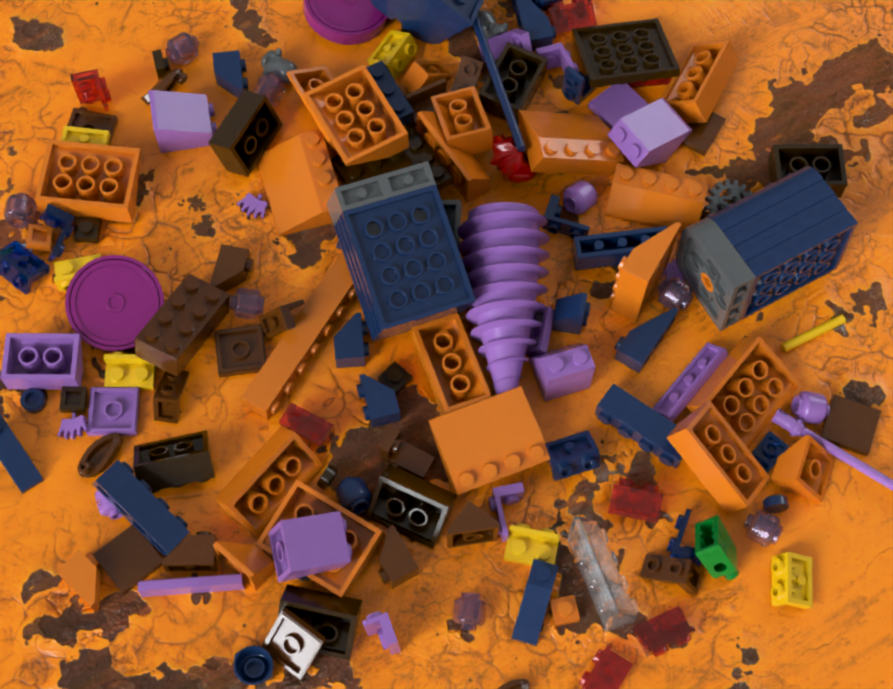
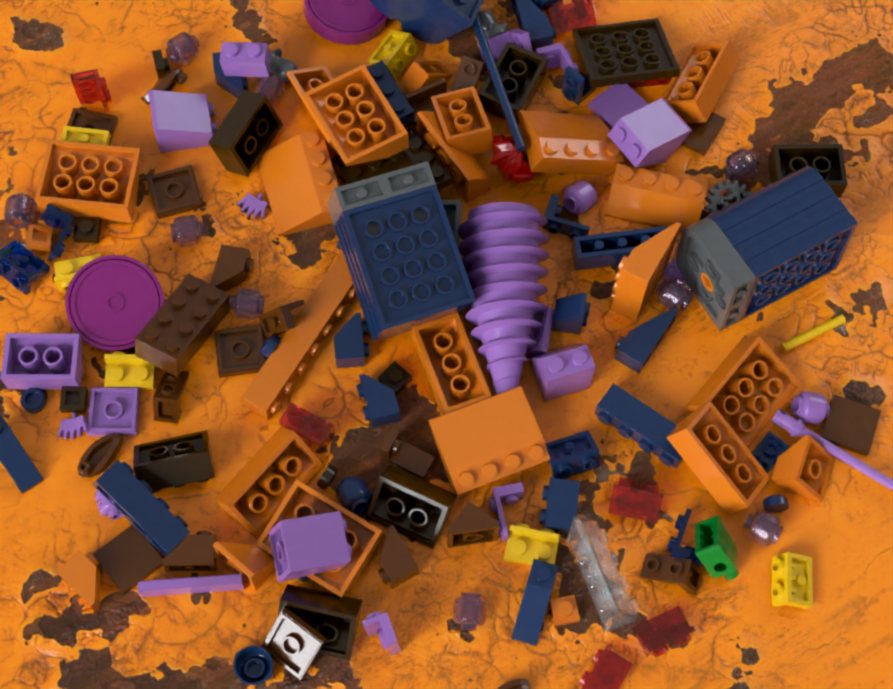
(174, 191): none -> reddish brown tile
(187, 231): none -> head
(245, 59): none -> medium lavender brick
(270, 345): none -> dark blue tile
(561, 505): none -> dark blue brick
(690, 381): medium lavender tile -> none
(741, 165): none -> head

